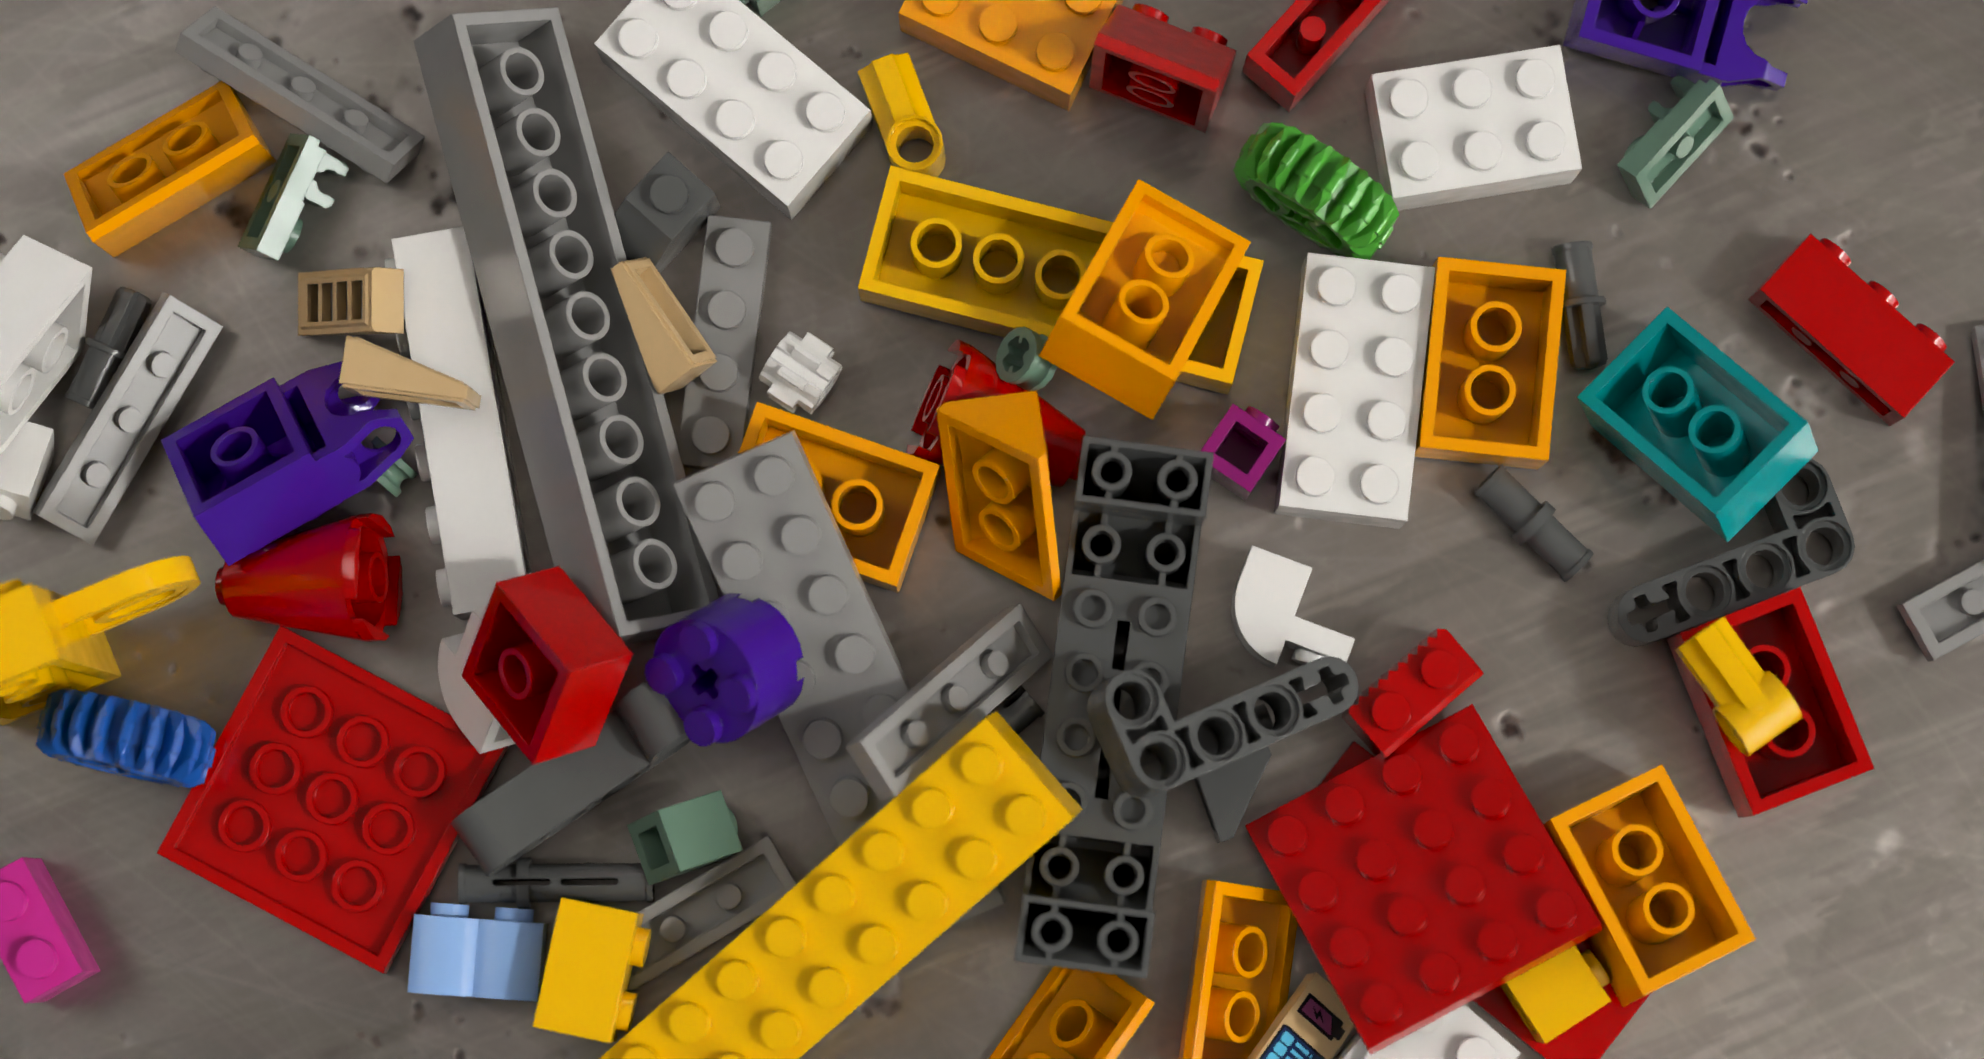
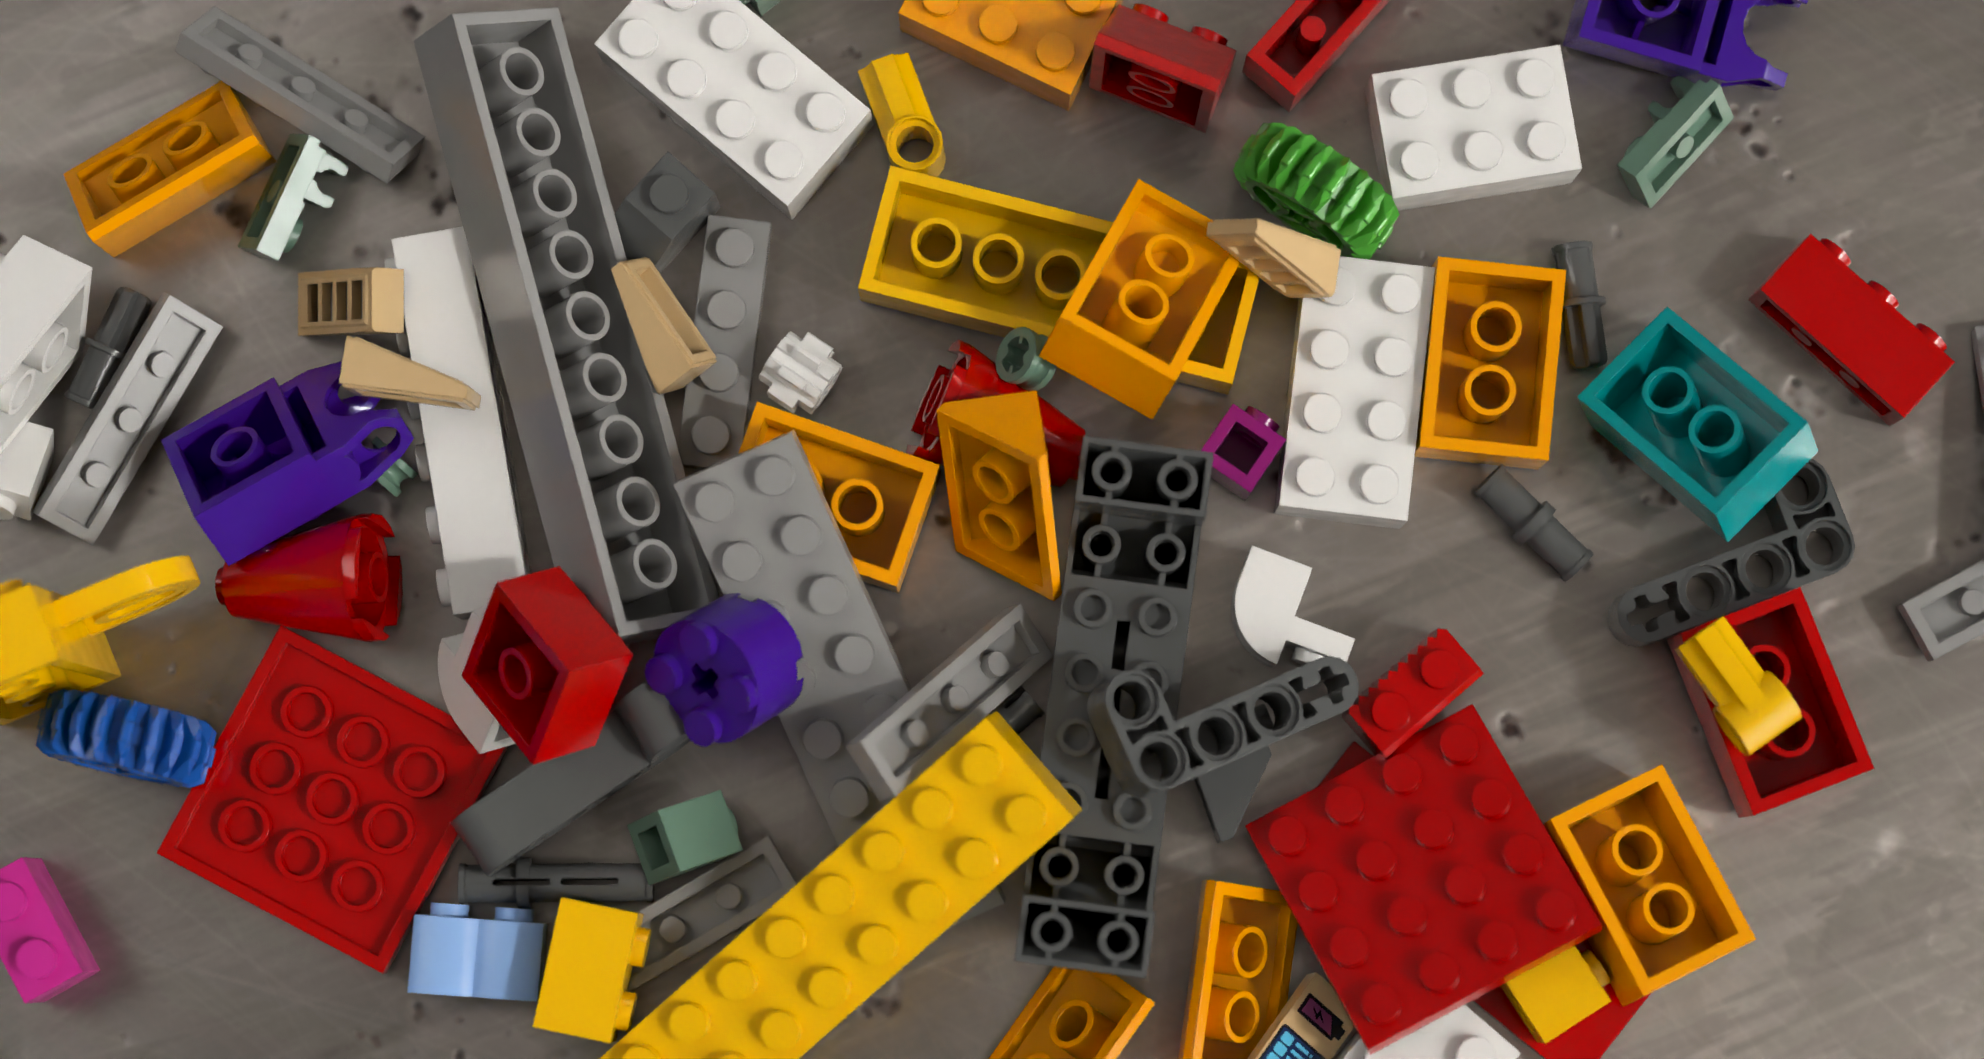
(1279, 256): none -> tan slope

